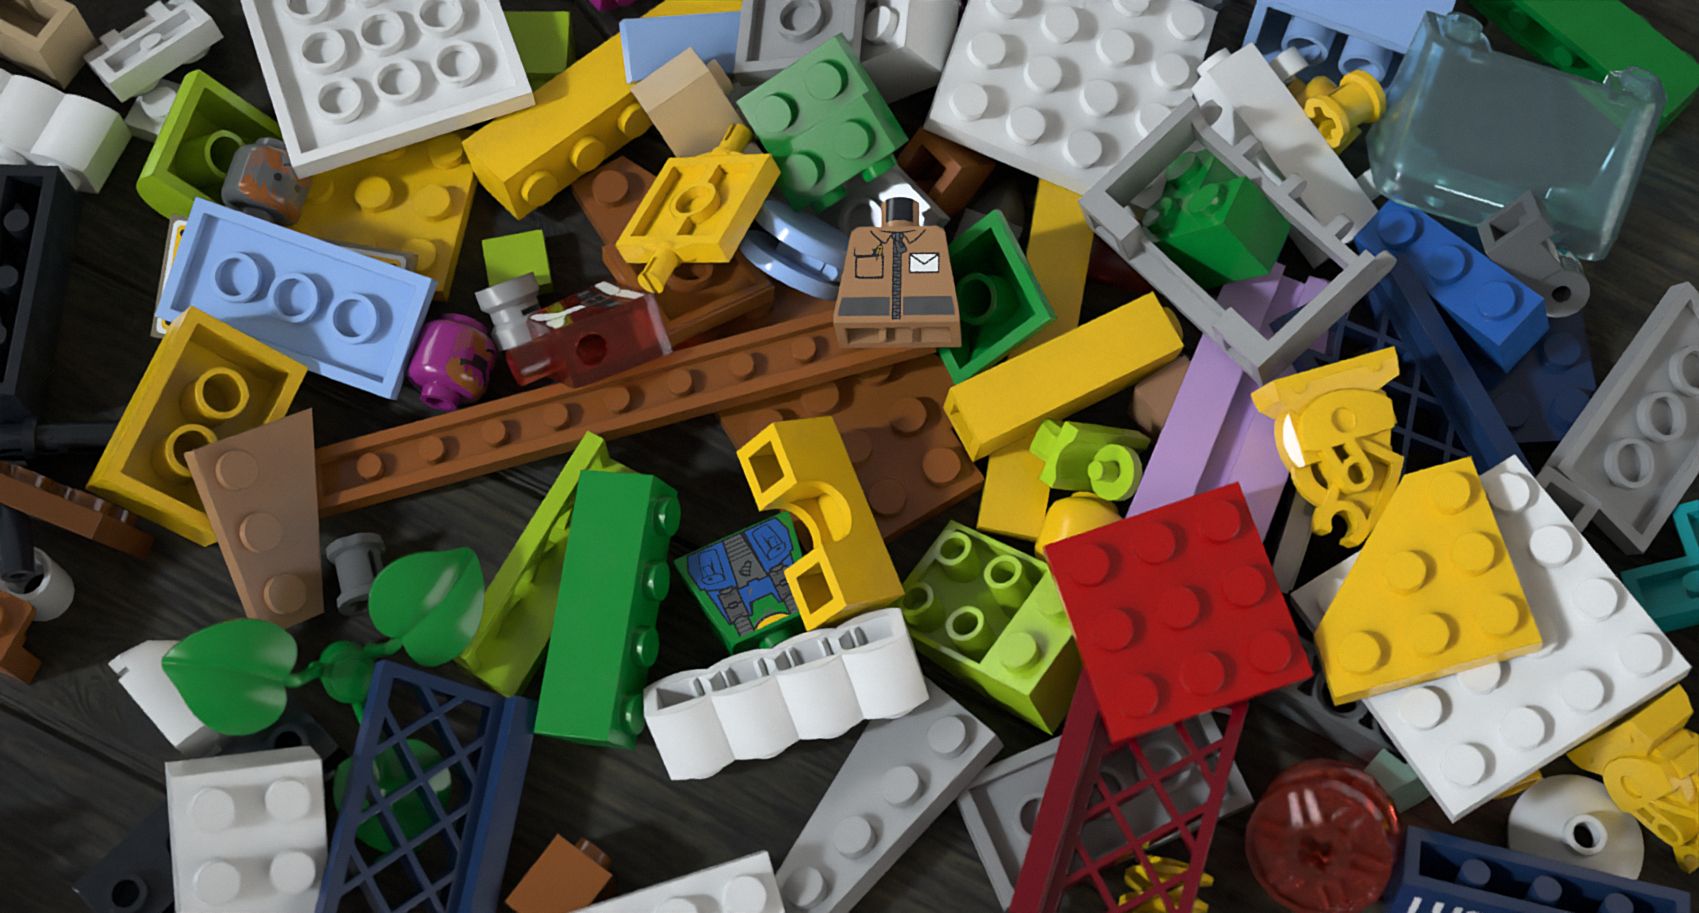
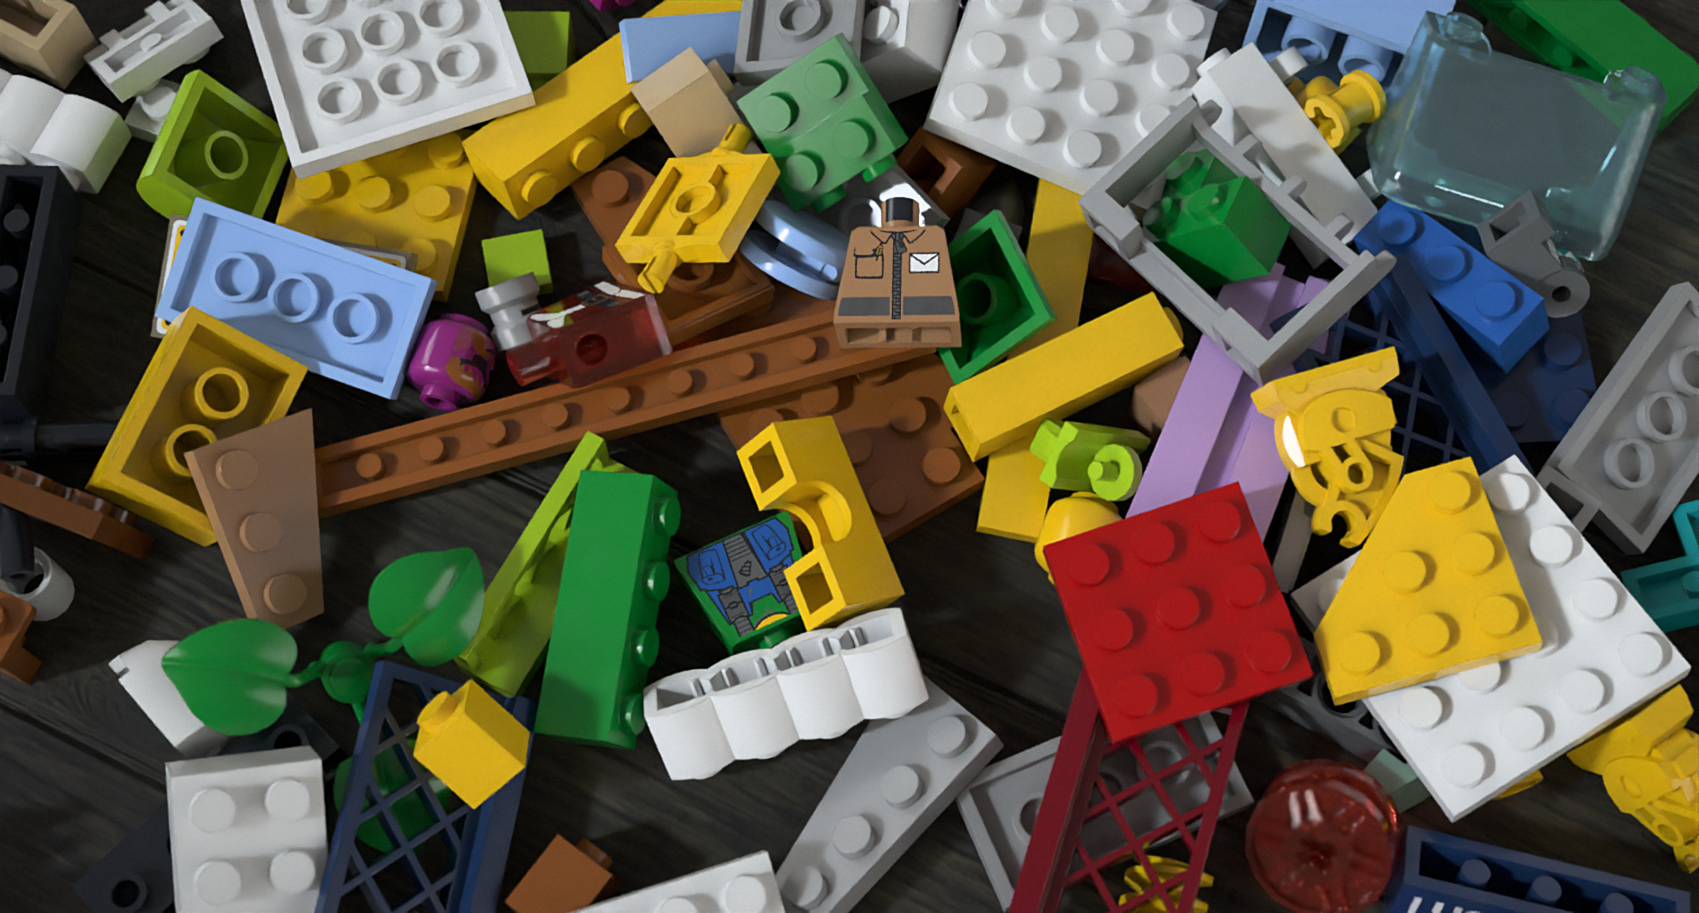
(265, 184): dark grey head -> none
(357, 566): dark grey bush -> none
(470, 743): none -> yellow brick
(993, 624): lime slope -> none
(1548, 812): white dish -> none

